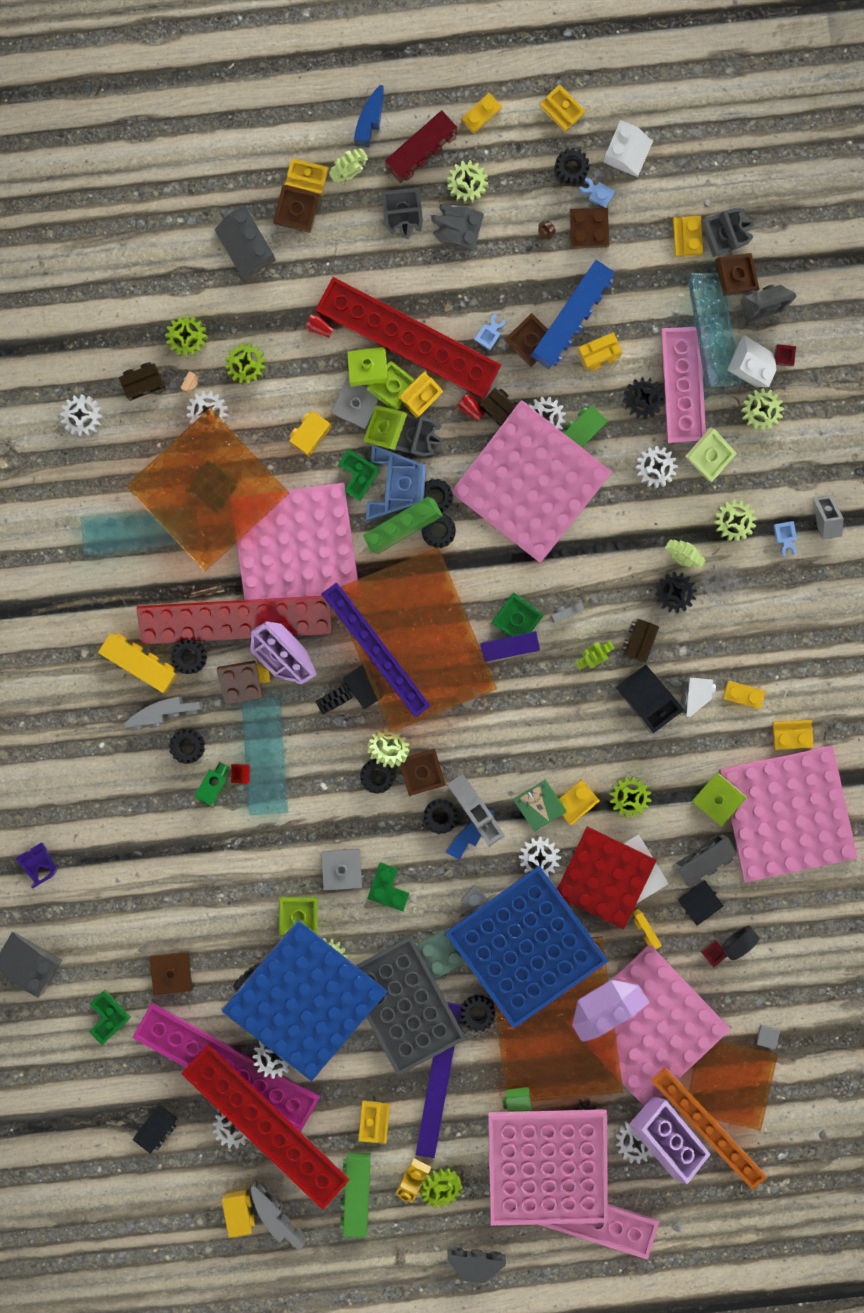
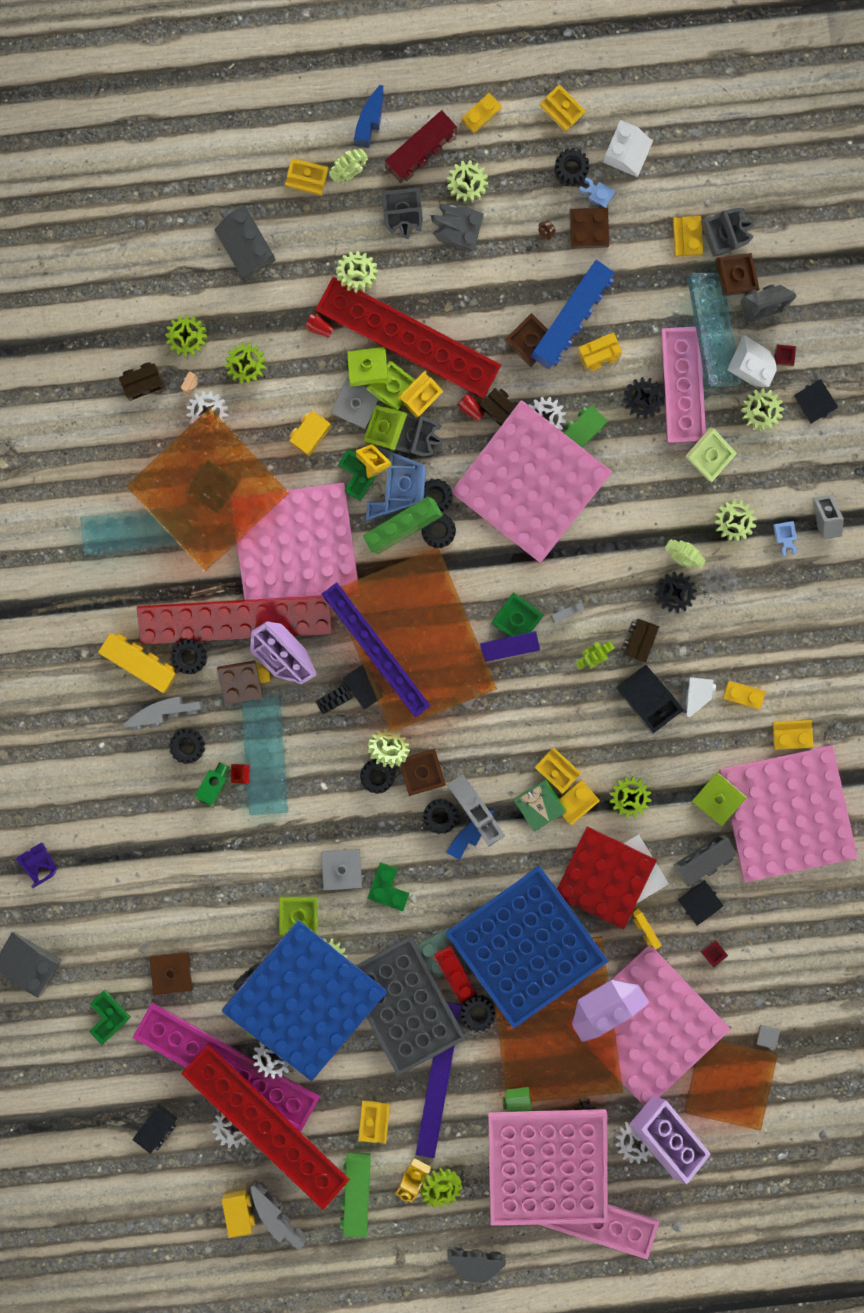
(81, 423): white gear -> none
(296, 208): reddish brown plate -> none
(356, 271): none -> yellowish green gear
(373, 460): none -> yellow slope
(455, 974): none -> red plate
(474, 898): light grey plate -> none
(488, 334): light blue plate -> none
(548, 856): white gear -> none
(557, 770): none -> yellow plate
(659, 474): white gear -> none
(708, 1128): orange plate -> none
(740, 943): black tyre -> none
(815, 401): none -> black piece

